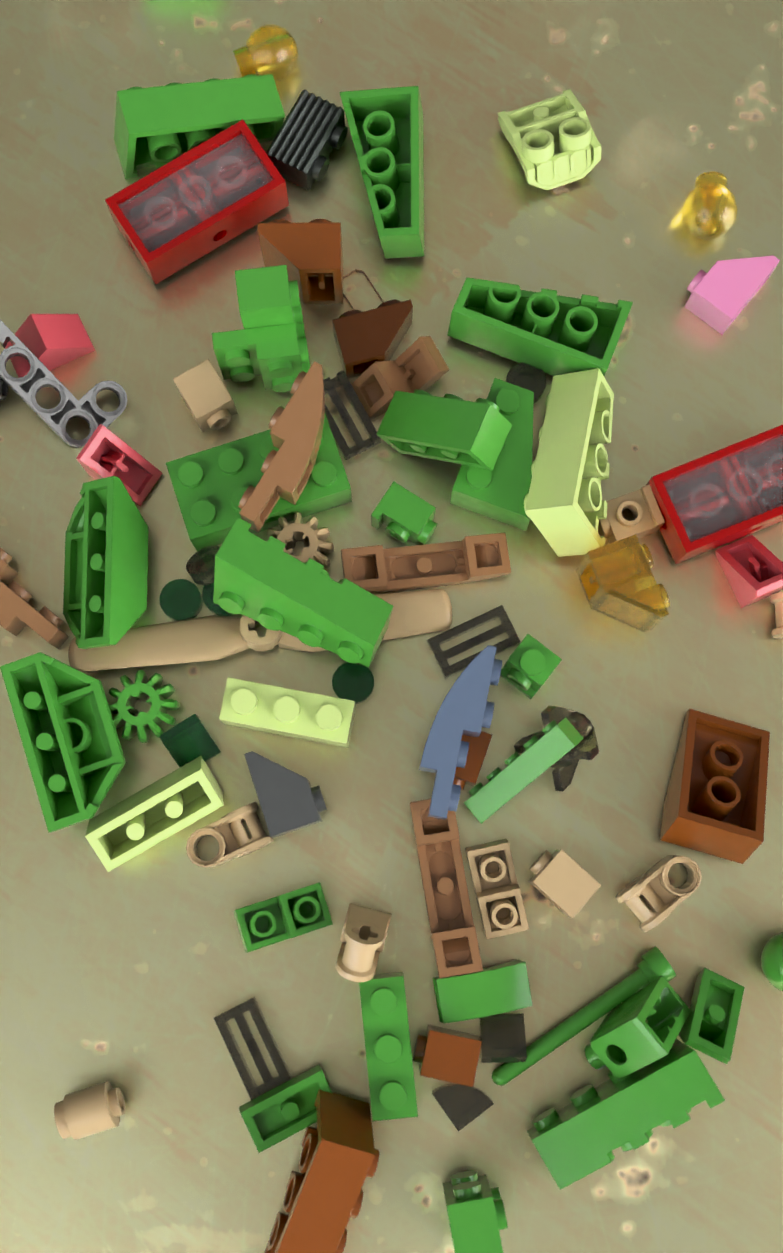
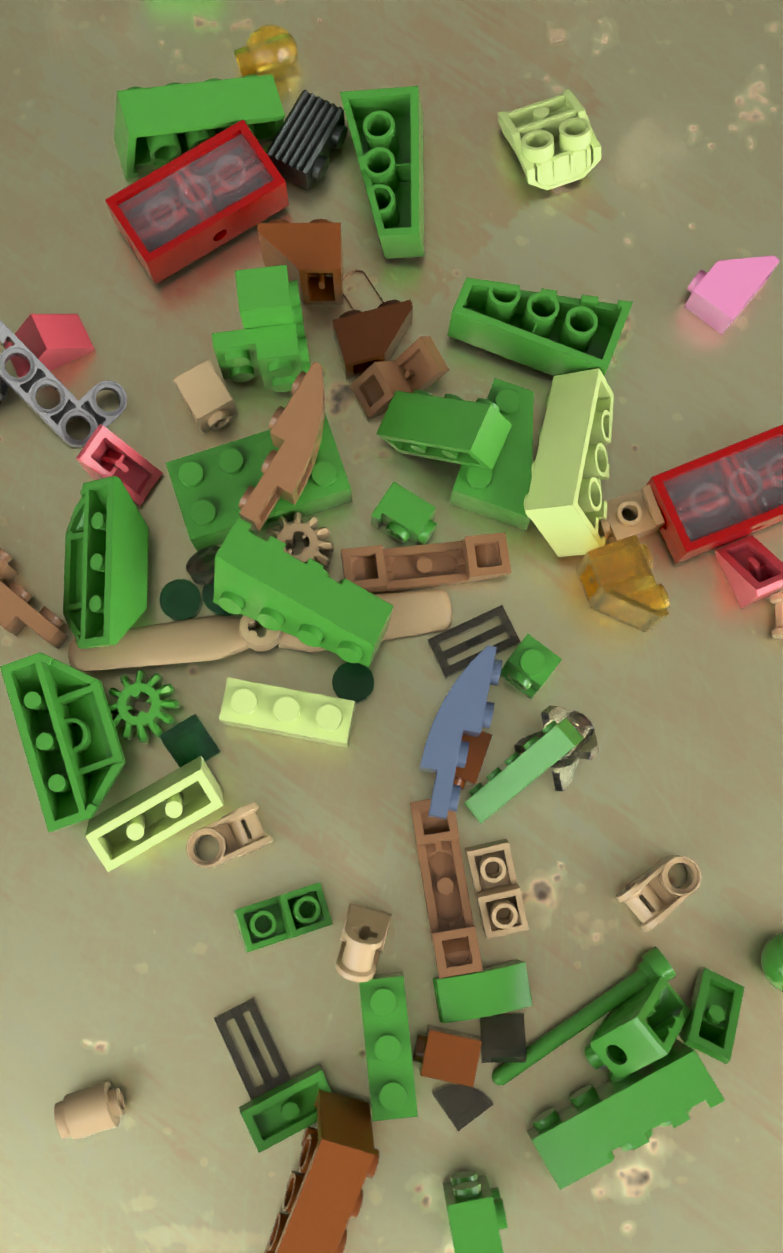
(284, 796): dark grey slope -> none
(360, 444): clear smoke tile -> none
(528, 377): clear smoke tile -> none
(563, 882): tan brick -> none
(709, 207): clear yellow piece -> none
(717, 788): dark orange slope -> none

